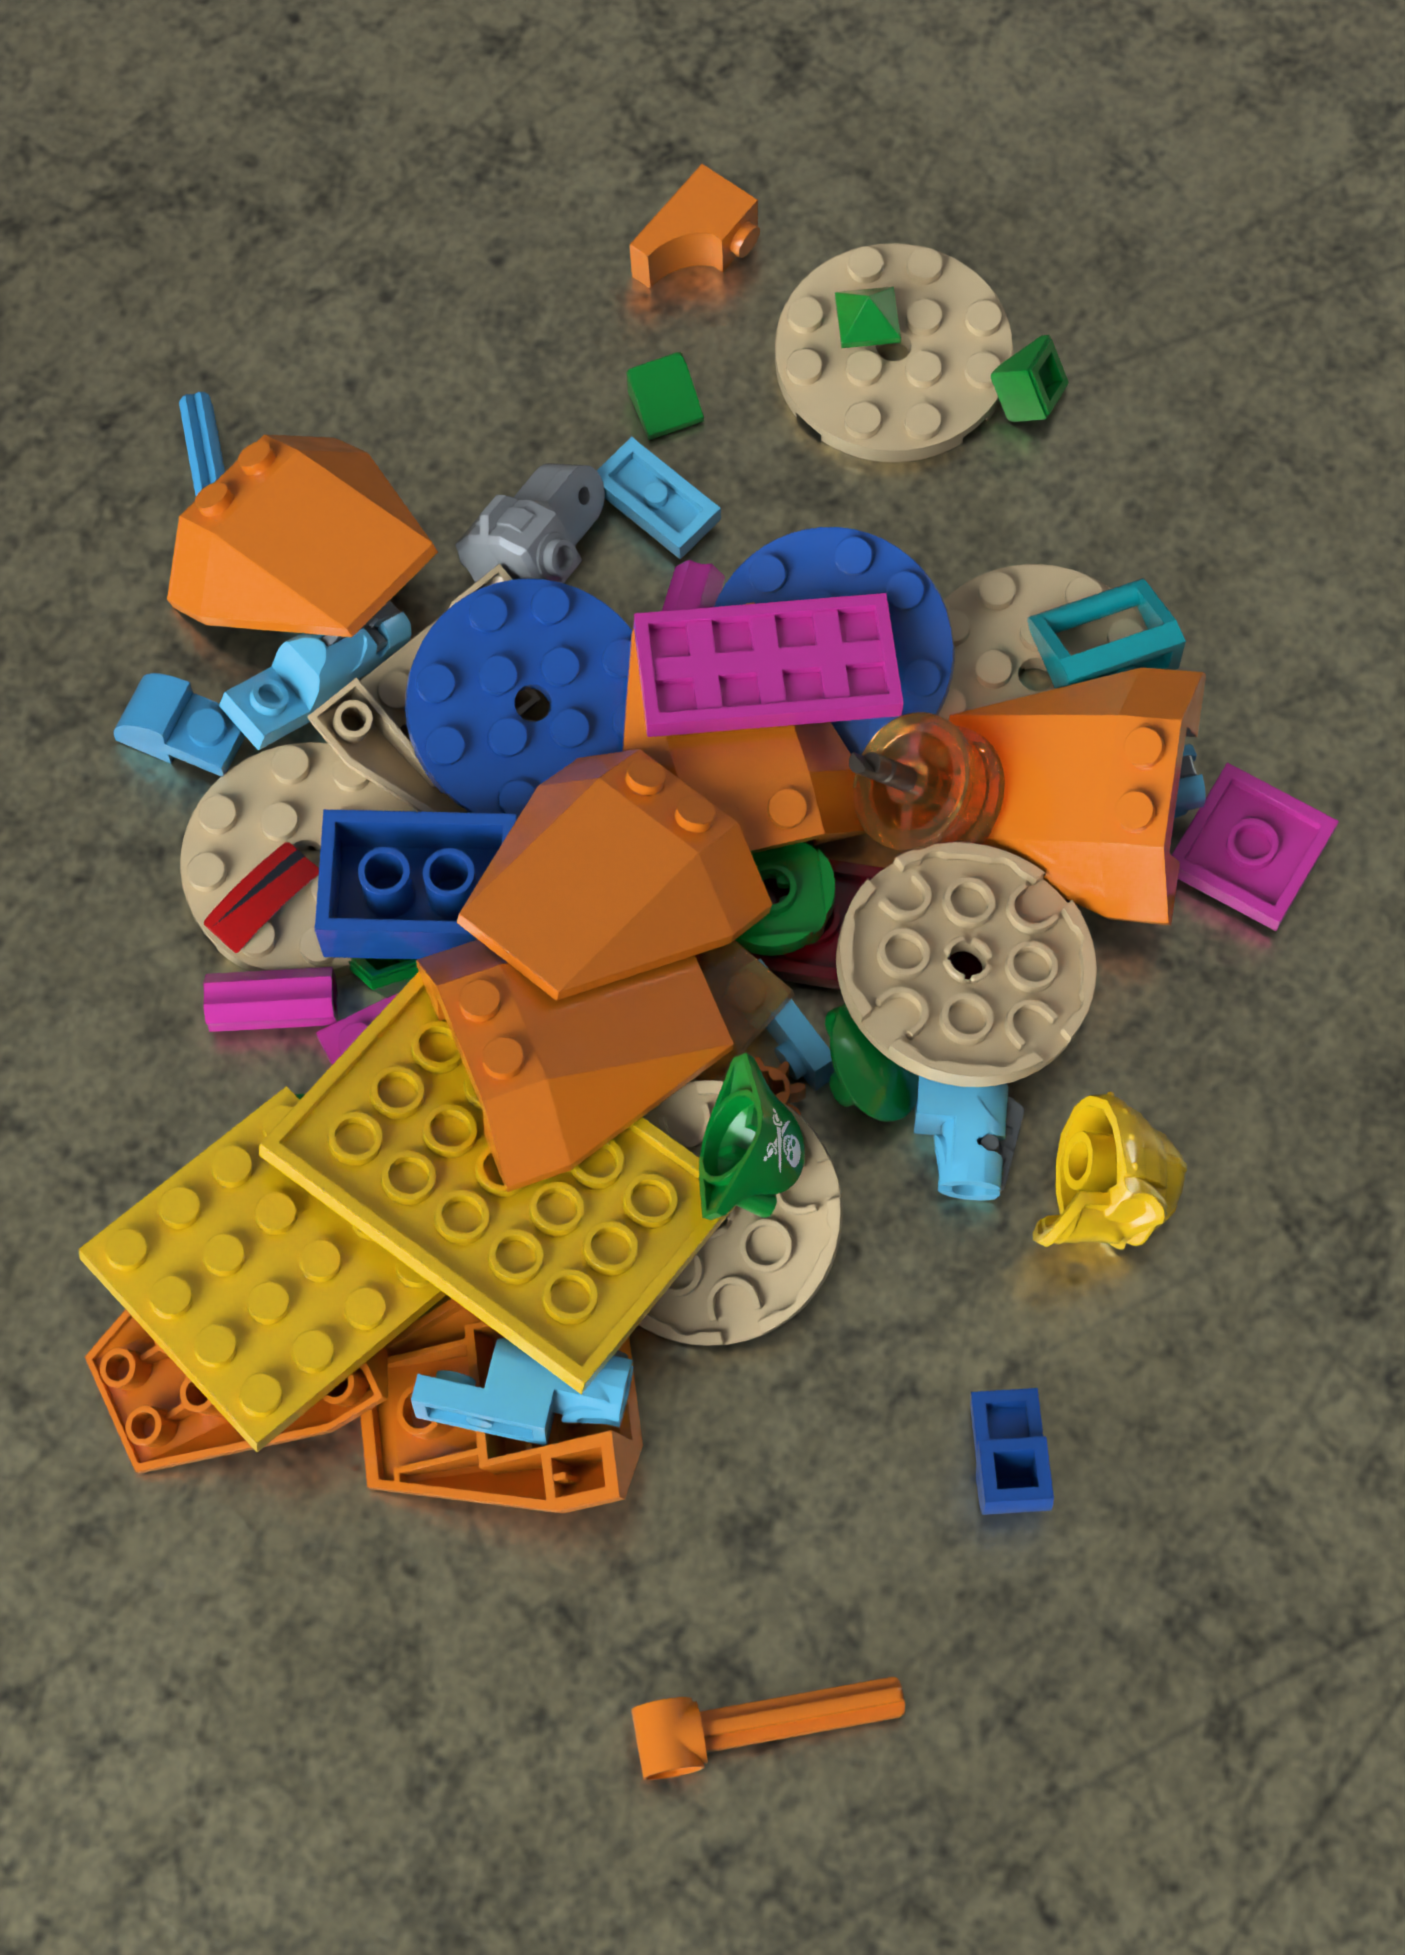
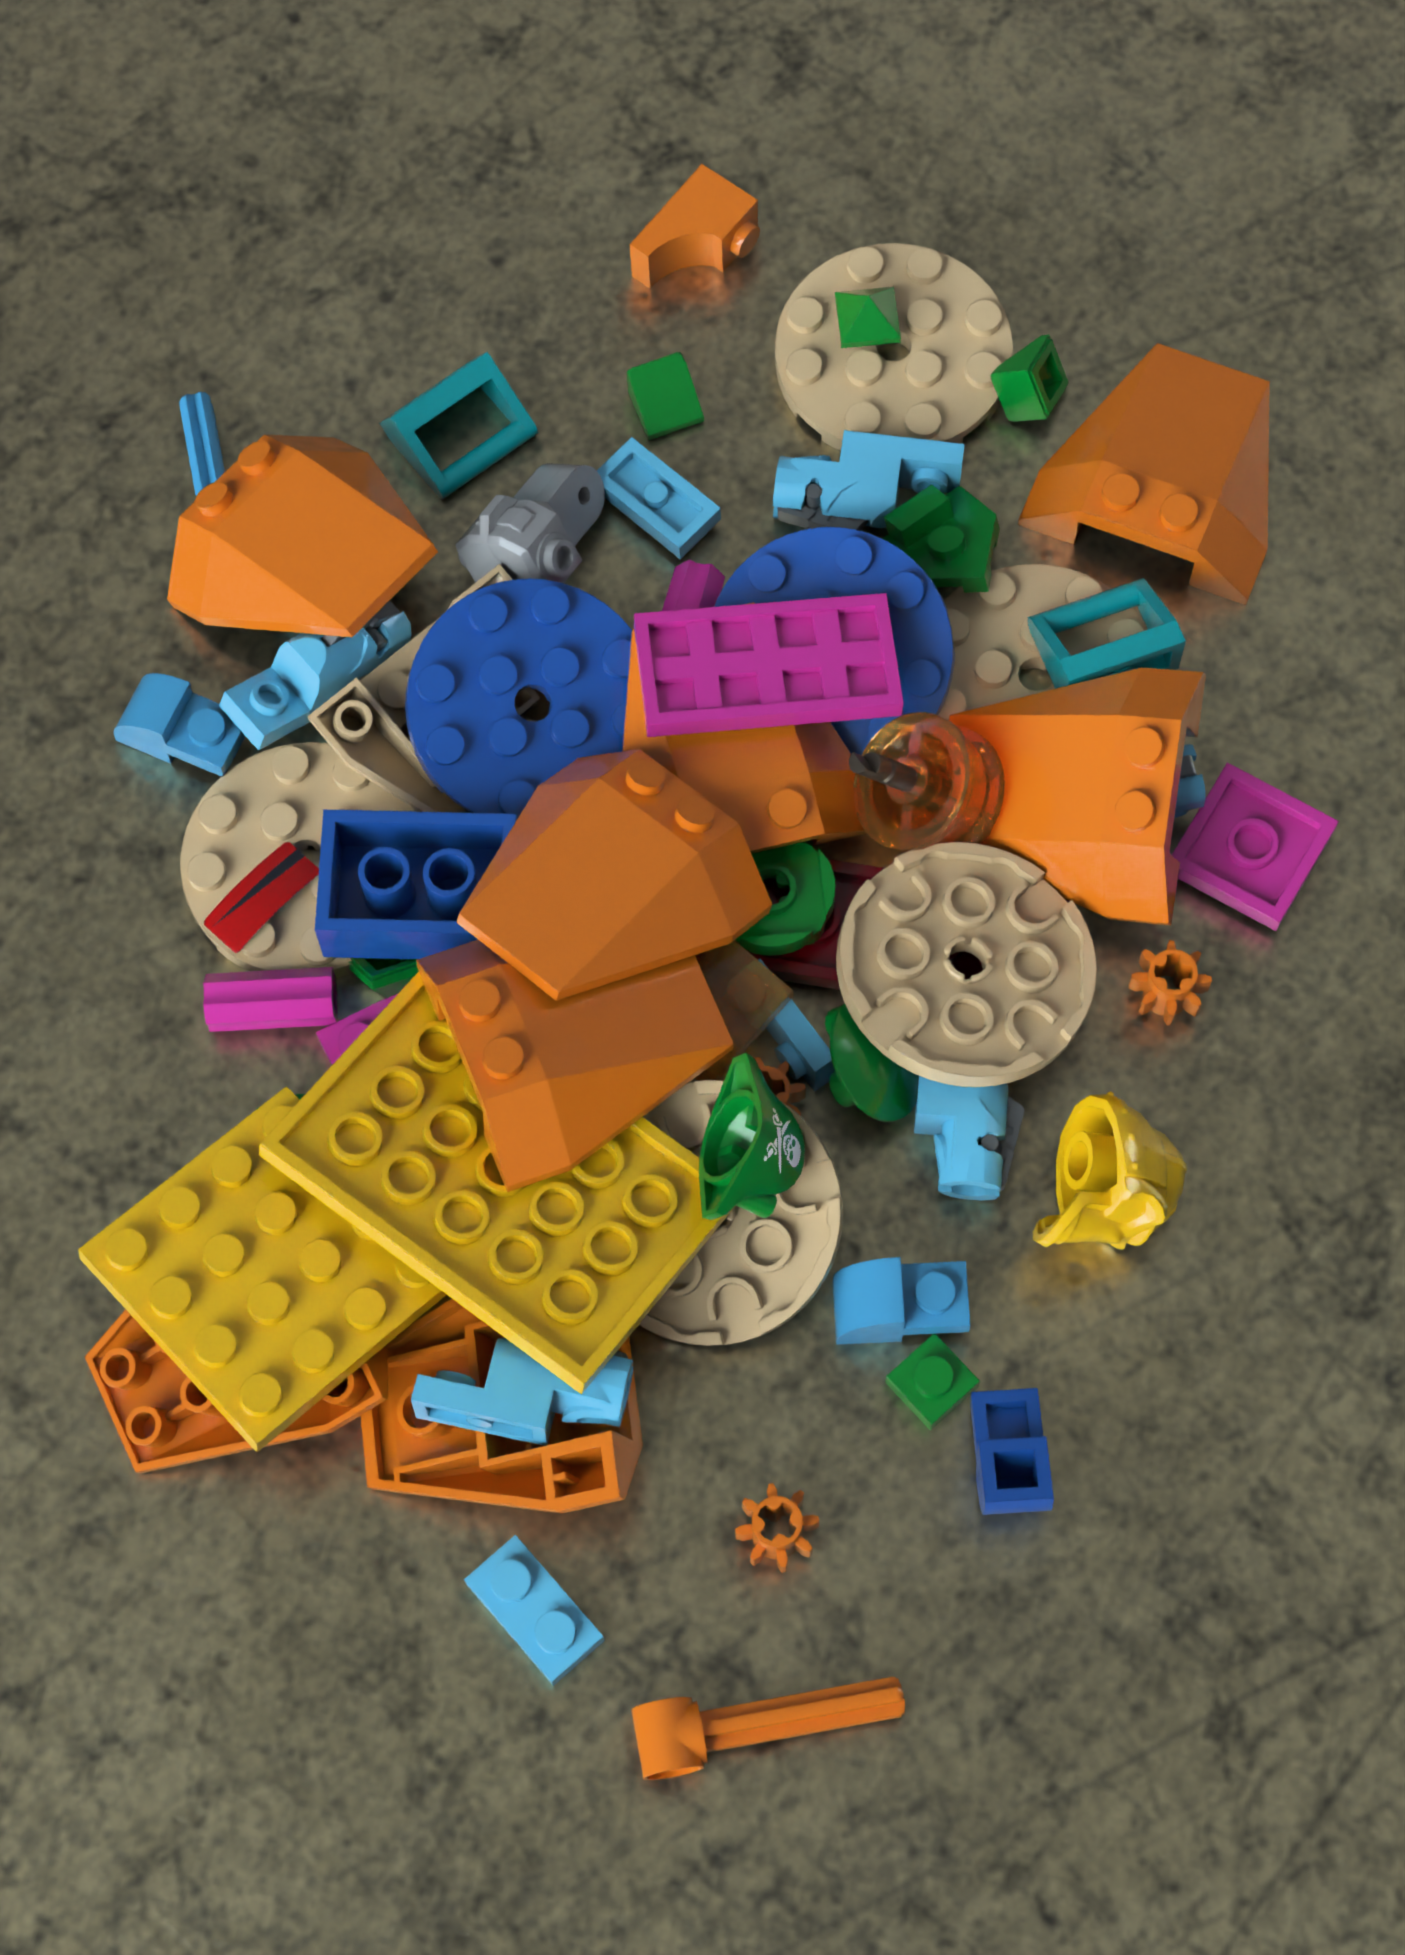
(476, 373): none -> teal tile
(534, 1610): none -> medium azure plate
(773, 1509): none -> orange gear
(864, 481): none -> medium azure plate
(891, 1299): none -> dark azure brick
(932, 1381): none -> green plate
(947, 537): none -> green plate
(1171, 466): none -> orange wedge
(1185, 977): none -> orange gear

